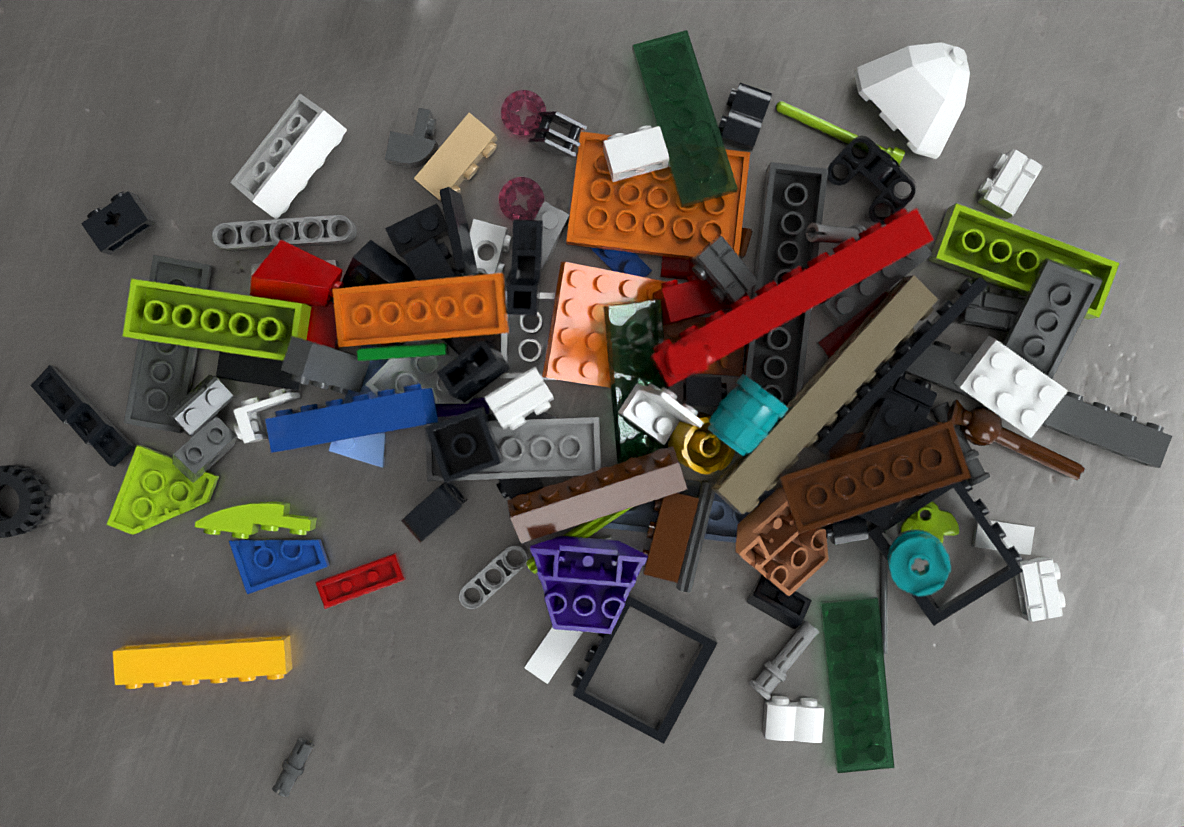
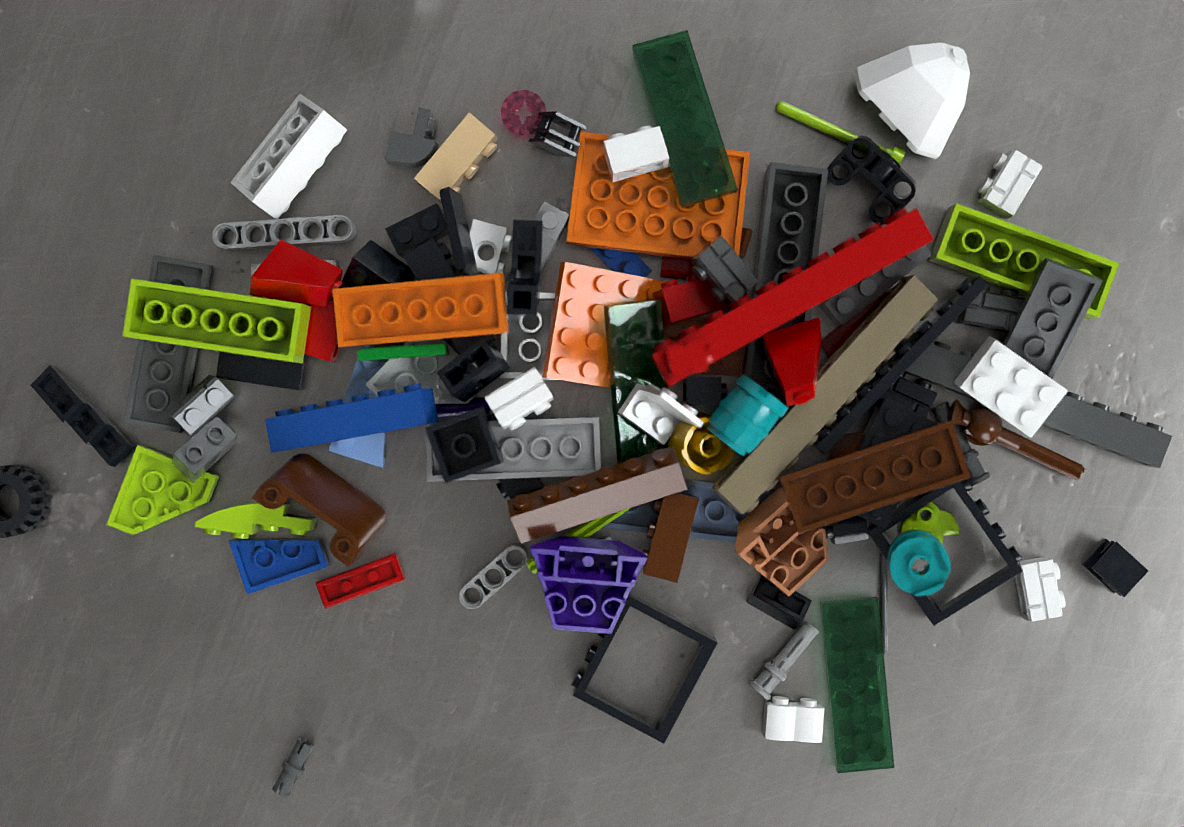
(132, 222): black brick -> none
(202, 661): yellow brick -> none
(249, 422): white bracket -> none
(324, 366): dark grey brick -> none
(331, 499): none -> reddish brown windscreen
(434, 510): black beam -> none
(526, 187): clear pink gear -> none
(551, 653): white tile -> none
(696, 537): dark grey axle -> none
(745, 117): black brick -> none
(795, 359): none -> red slope
(833, 234): light grey pin -> none
(1017, 535): white tile -> none
(1115, 567): none -> black piece

